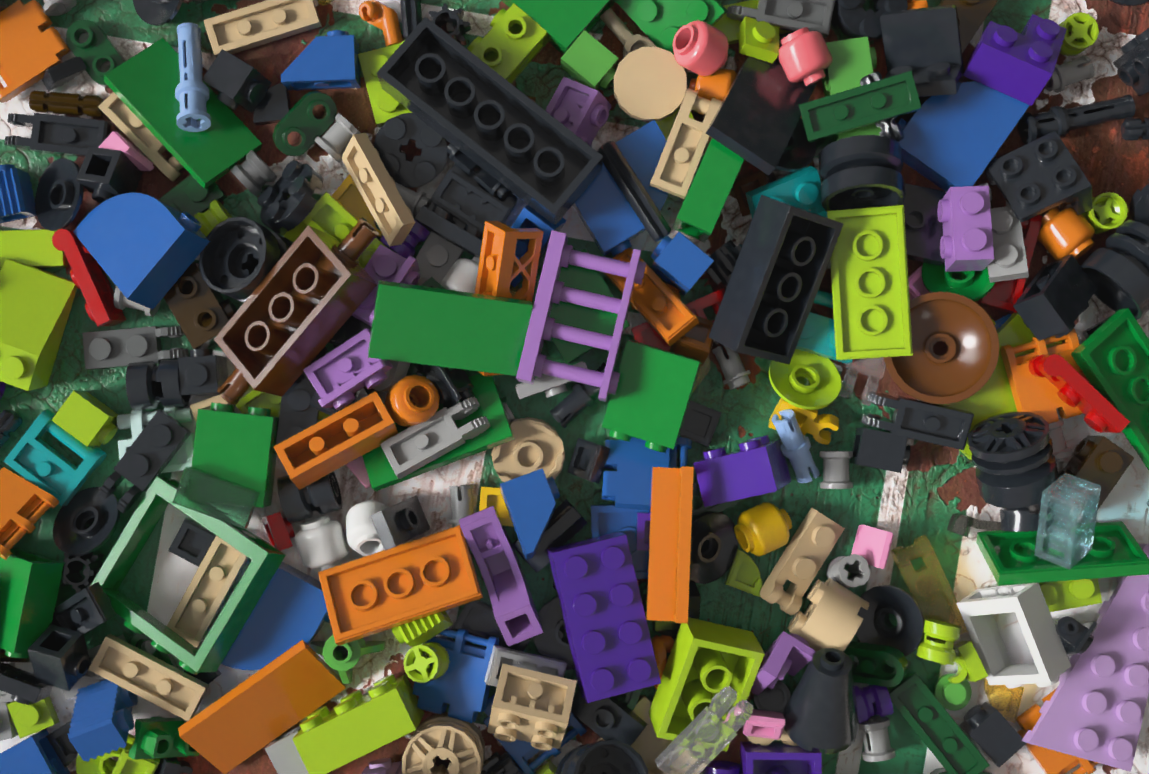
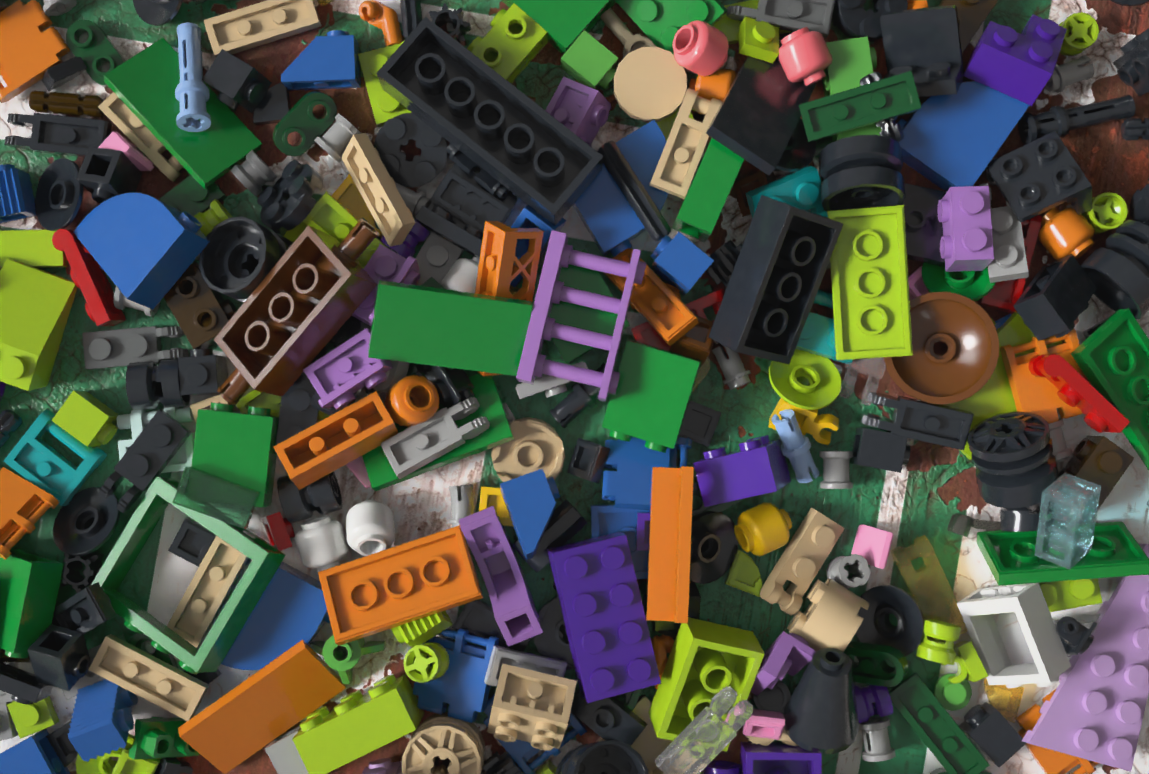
(400, 522): black plate -> none

